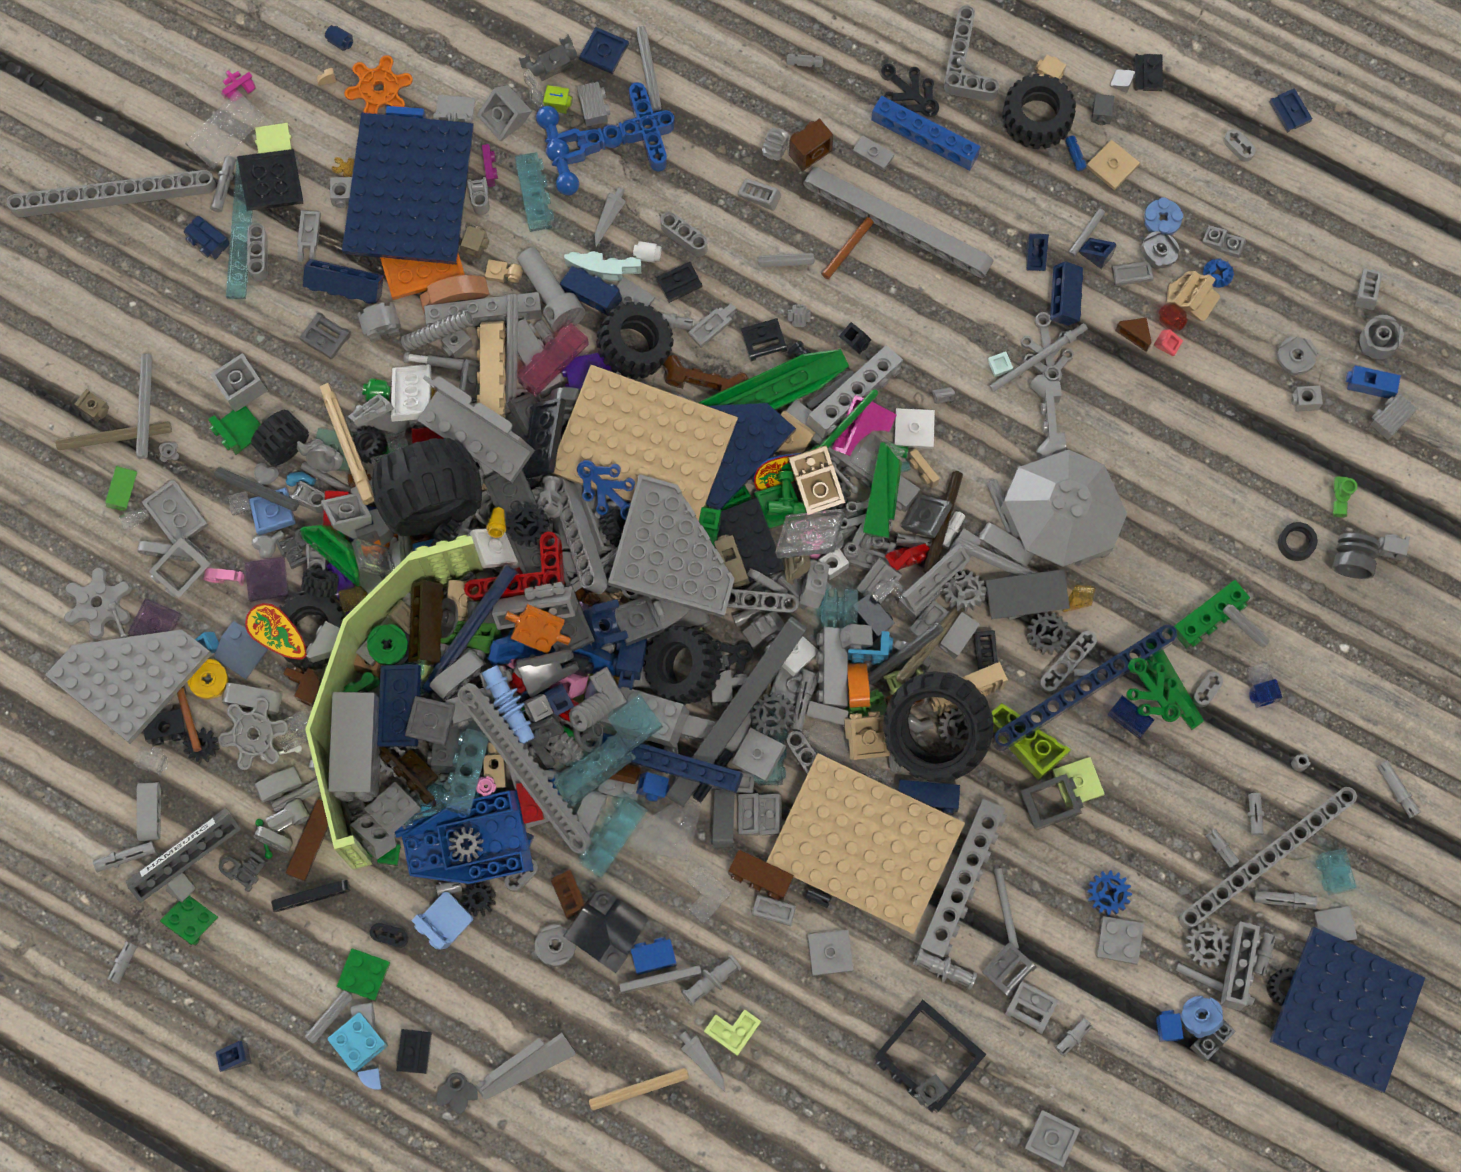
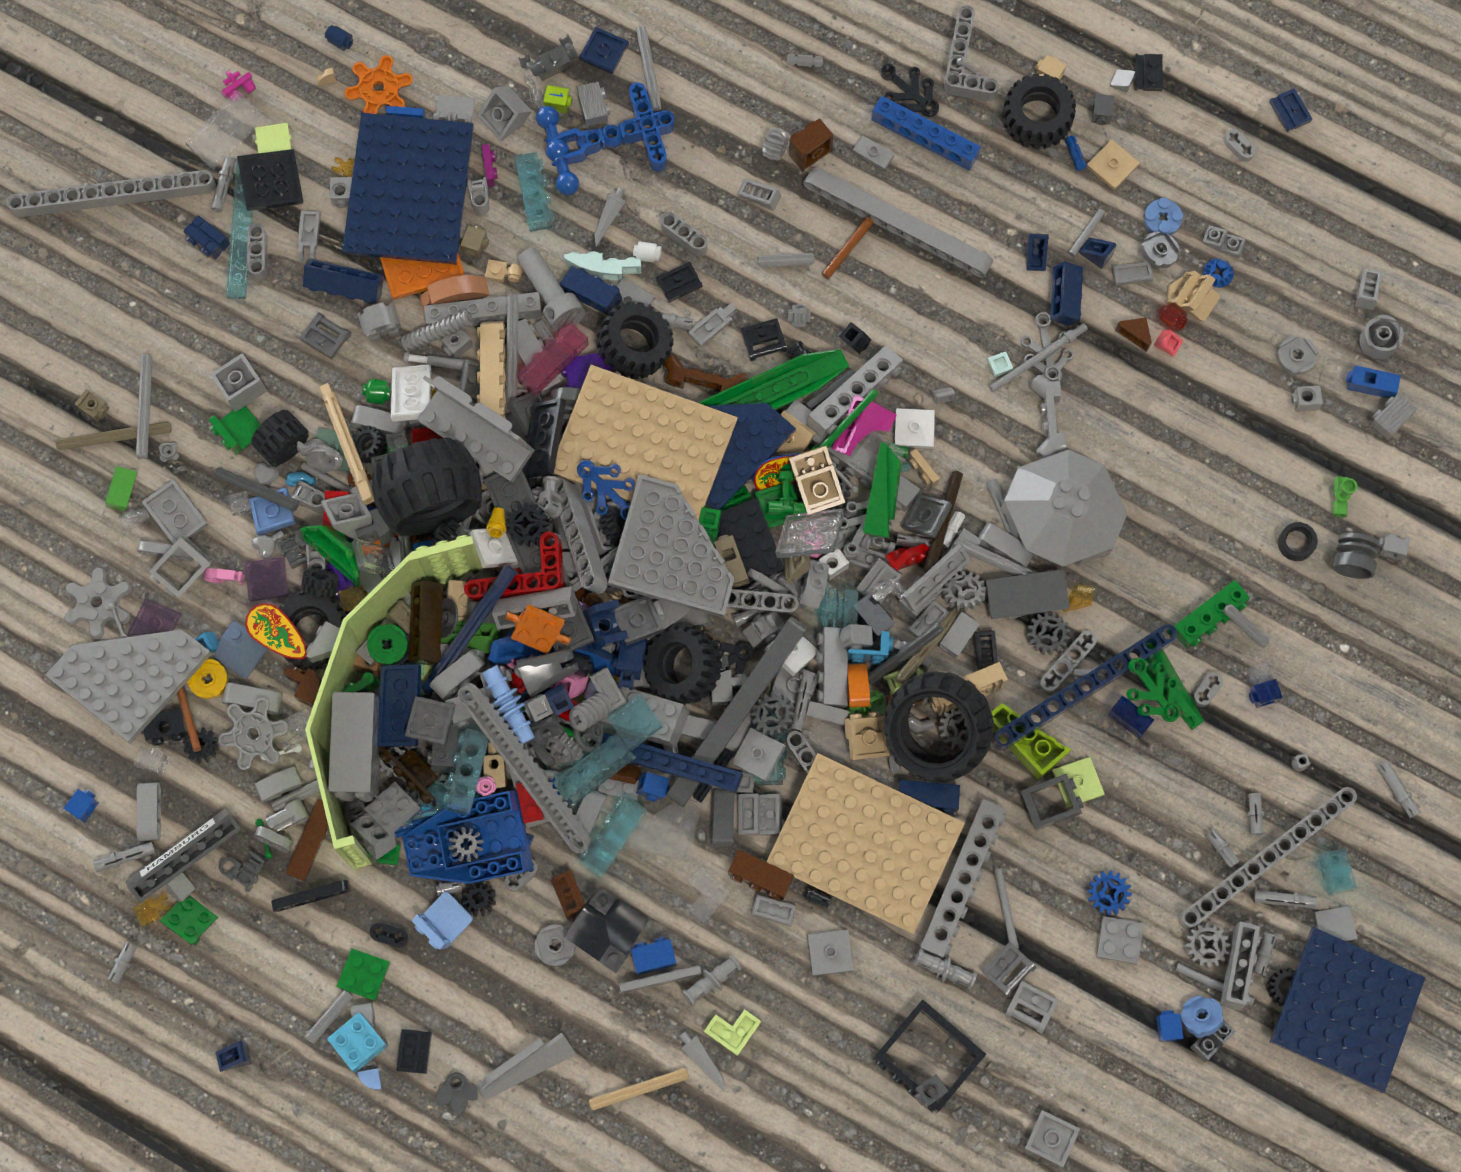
(82, 804): none -> blue brick
(149, 911): none -> clear yellow plate
(370, 410): light grey wing -> none
(544, 590): light grey axle -> none
(1074, 1037): light grey pin -> none

